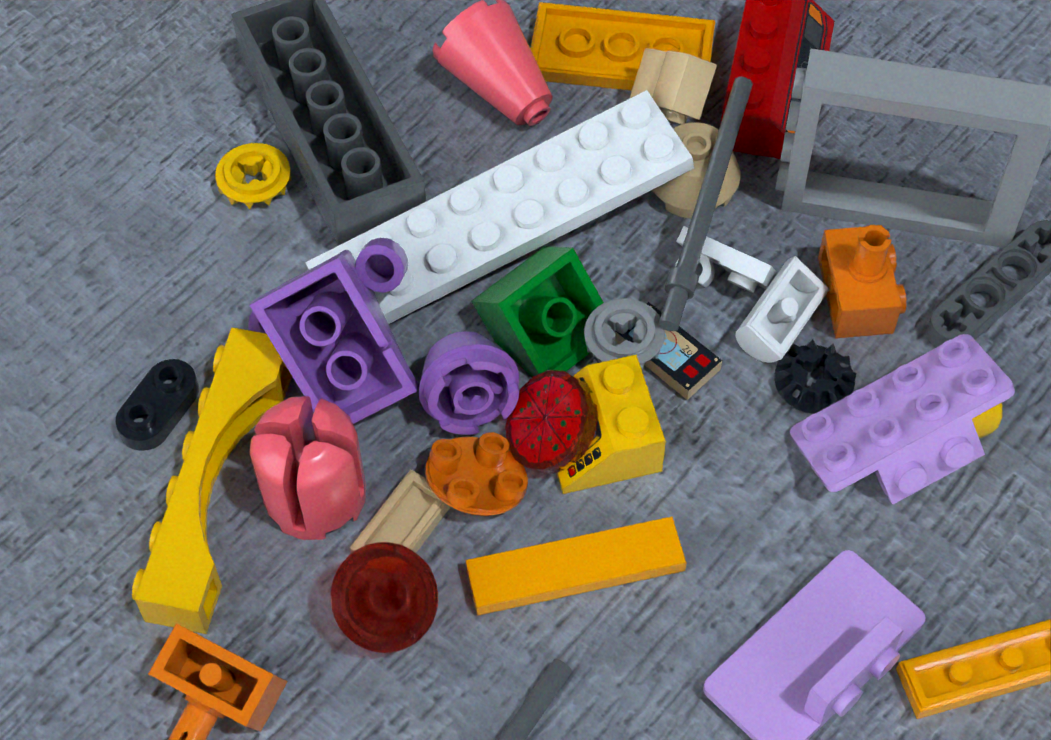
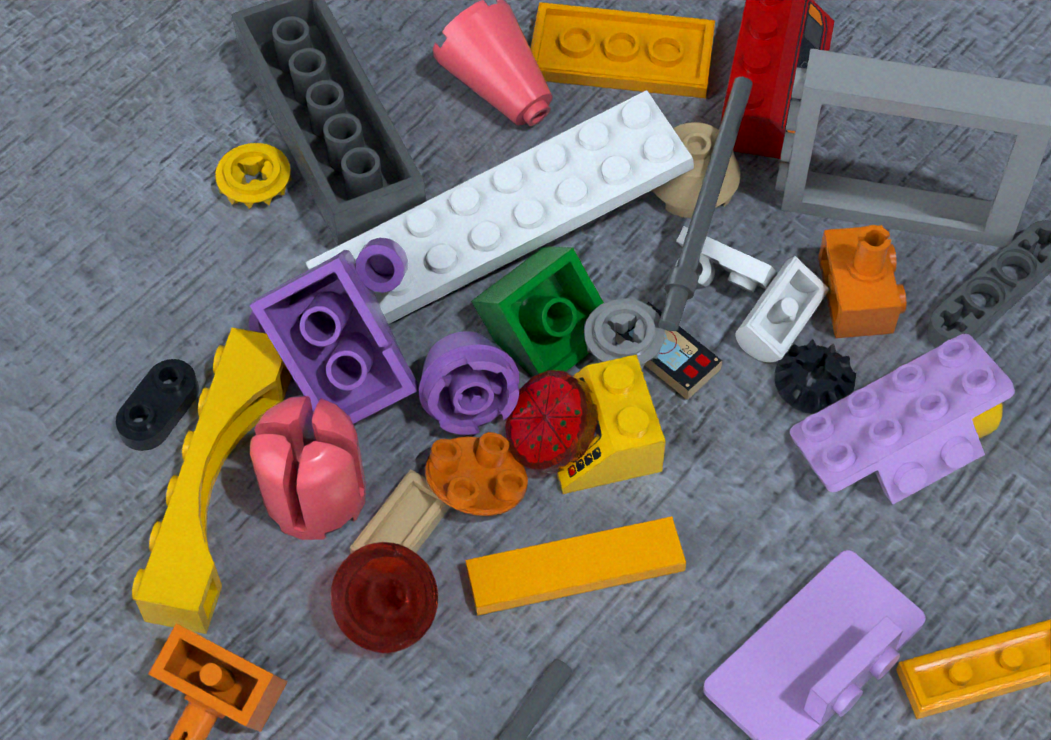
(675, 83): tan brick -> none

